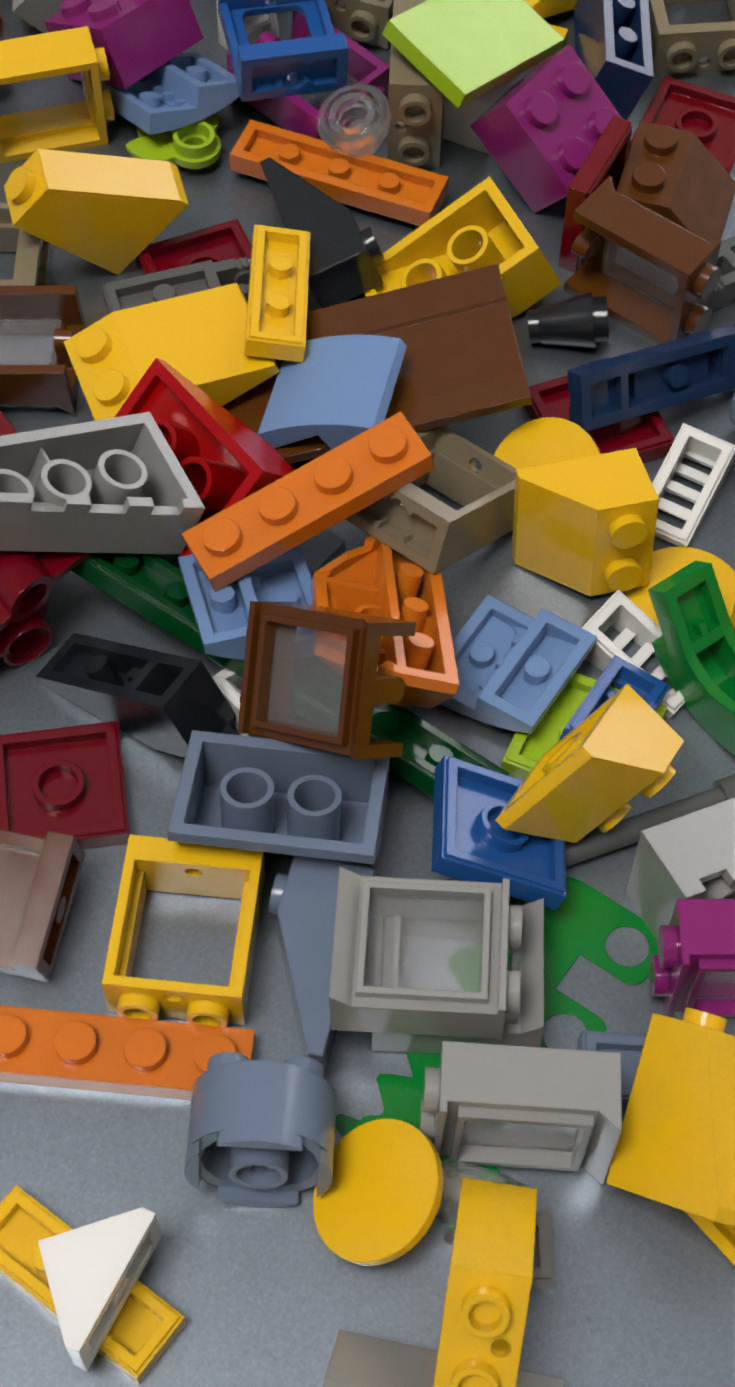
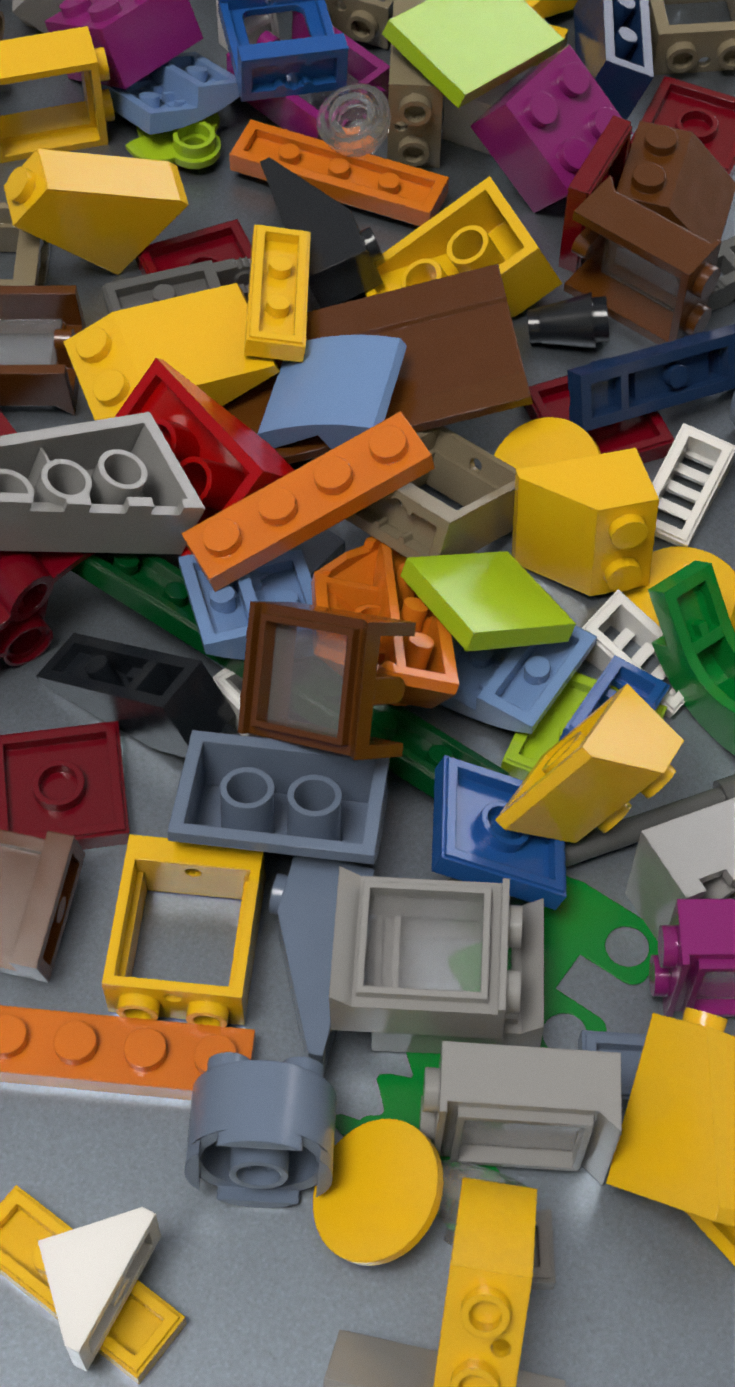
(487, 600): none -> lime tile

